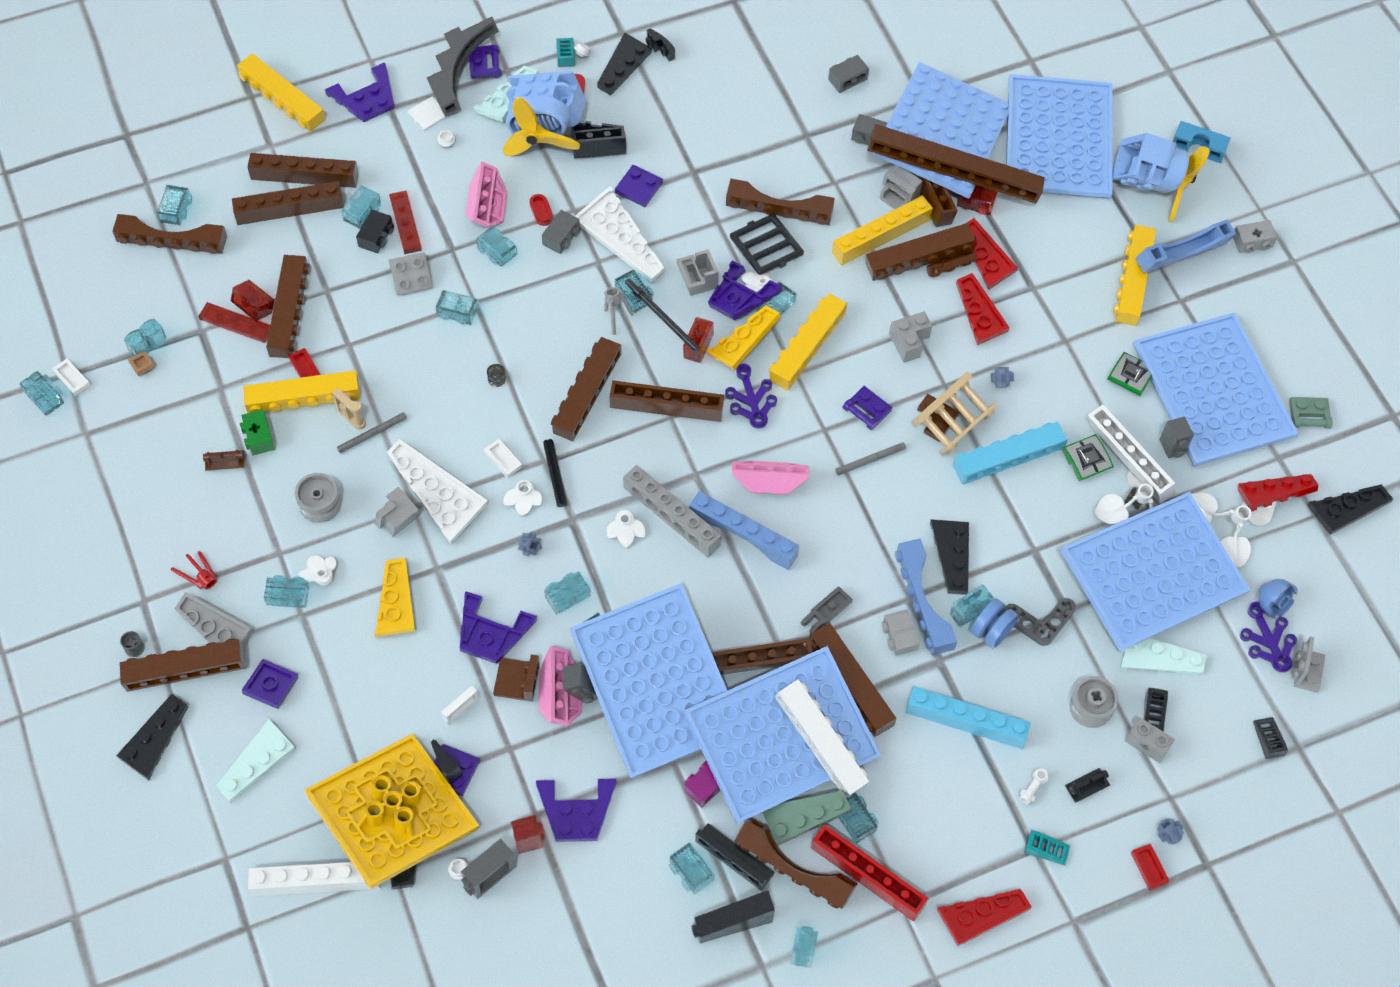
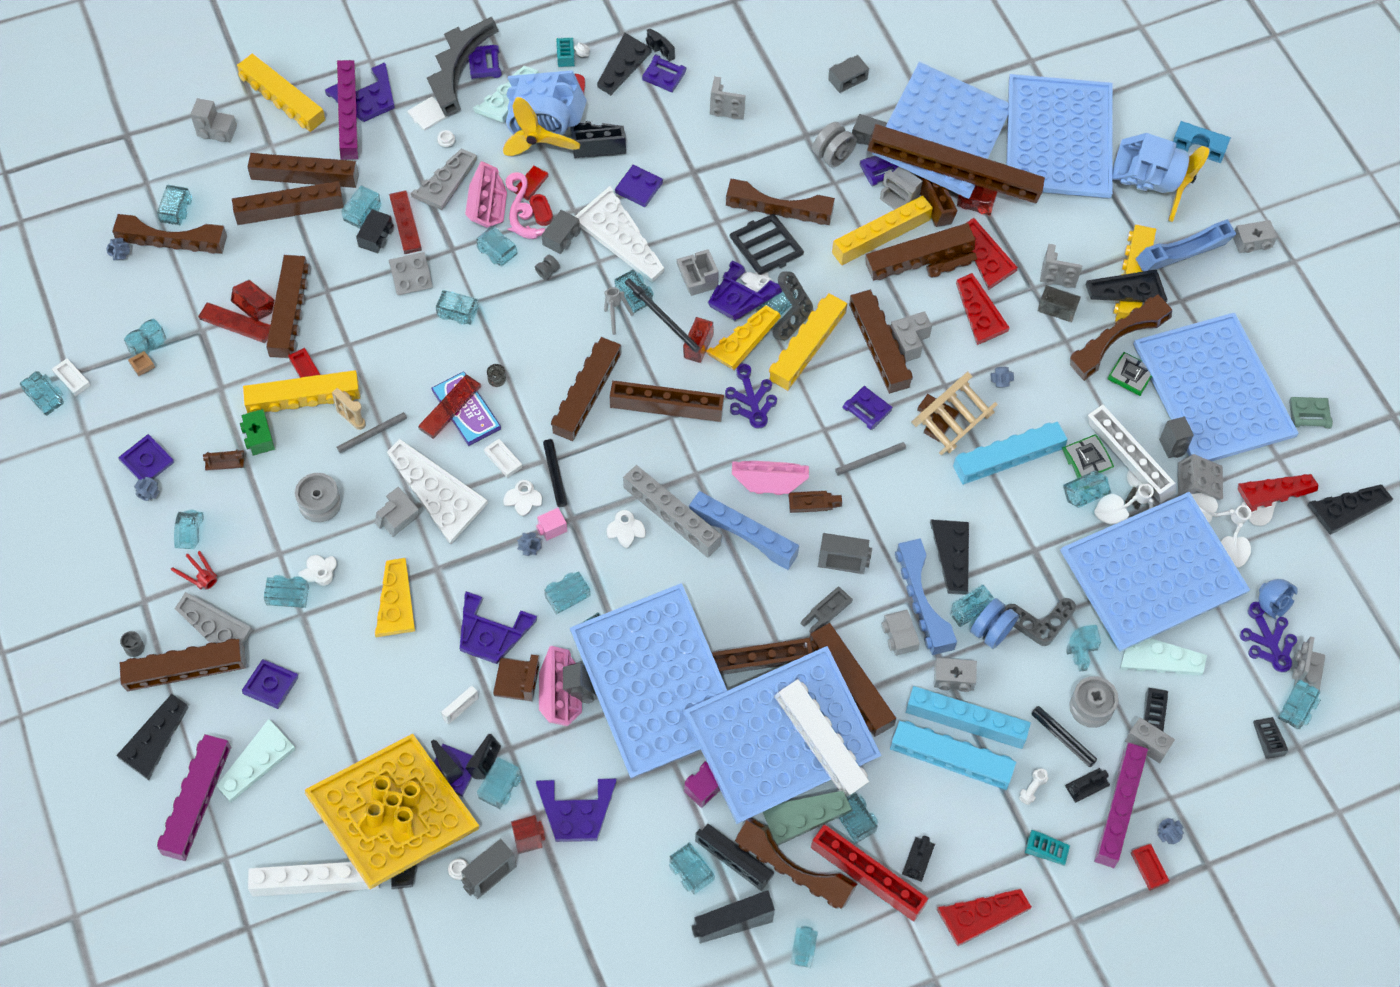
(118, 249): none -> sand blue gear
(146, 458): none -> dark purple plate
(146, 489): none -> sand blue gear
(187, 529): none -> clear light blue brick
(194, 797): none -> magenta brick
(210, 123): none -> light grey brick
(347, 110): none -> magenta arch
(446, 180): none -> light grey wing
(449, 406): none -> clear red tile
(474, 419): none -> tile
(483, 758): none -> black slope
(499, 783): none -> clear light blue brick
(517, 206): none -> bright pink plant
(535, 179): none -> red tile
(546, 267): none -> dark grey wheel
(551, 524): none -> bright pink brick
(661, 77): none -> dark purple plate
(726, 103): none -> light grey bracket
(797, 308): none -> dark grey beam
(813, 501): none -> reddish brown hinge
(834, 144): none -> light grey wheel
(844, 553): none -> dark grey window
(876, 165): none -> dark purple plate
(880, 341): none -> reddish brown brick
(918, 858): none -> black hinge
(953, 755): none -> medium azure brick
(963, 669): none -> light grey brick
(1057, 271): none -> light grey bracket
(1058, 303): none -> clear smoke brick
(1064, 736): none -> black axle
(1081, 642): none -> clear light blue brick
(1087, 489): none -> clear light blue brick
(1121, 807): none -> magenta arch
(1127, 287): none -> black wing
(1150, 315): none -> reddish brown arch
(1201, 476): none -> light grey bracket
(1299, 704): none -> clear light blue brick

